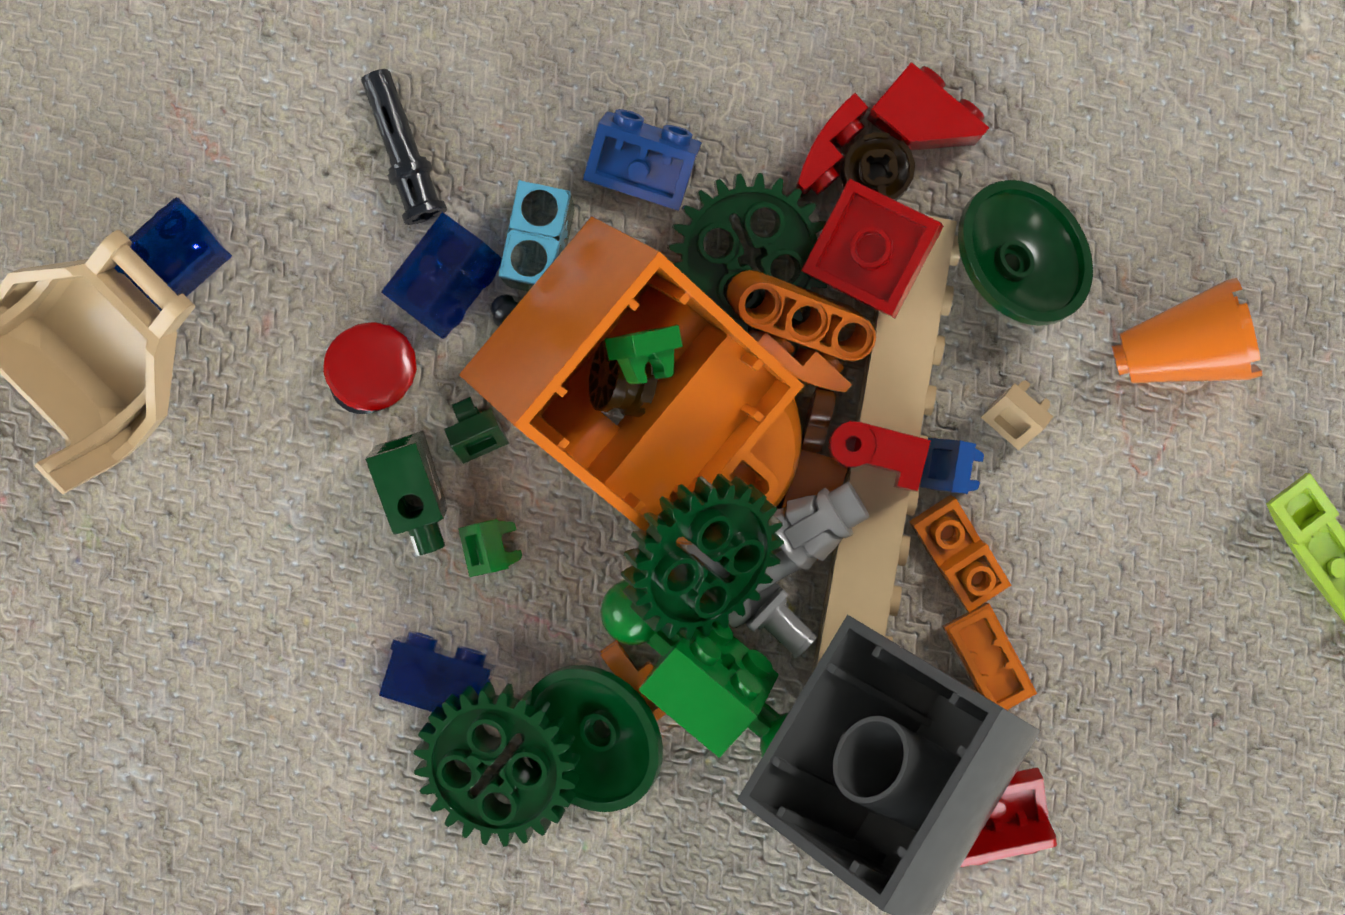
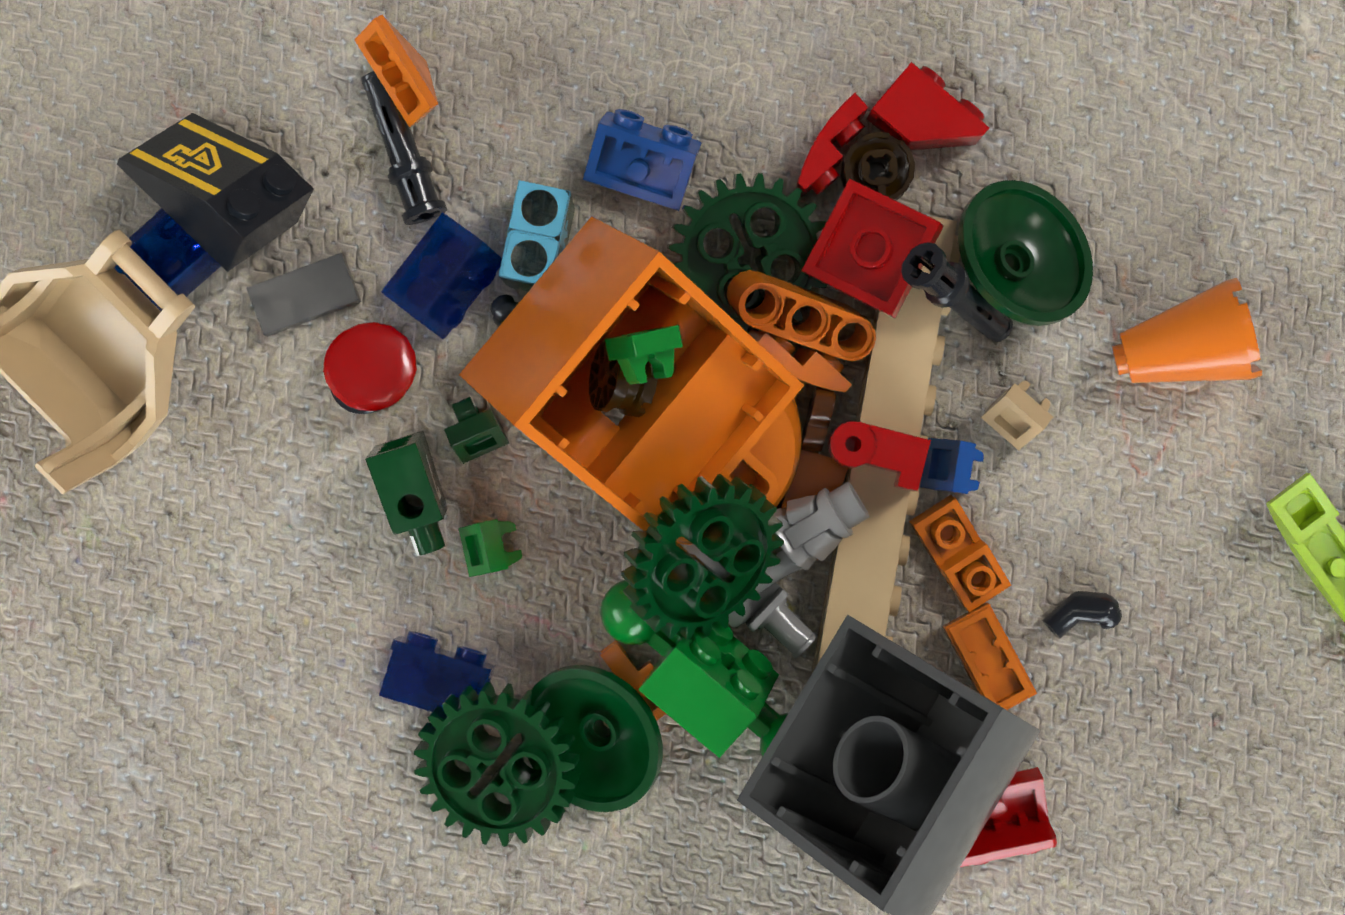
(219, 187): none -> black slope
(303, 294): none -> black tile
(399, 69): none -> orange slope
(950, 287): none -> black pin
(1084, 607): none -> black arm

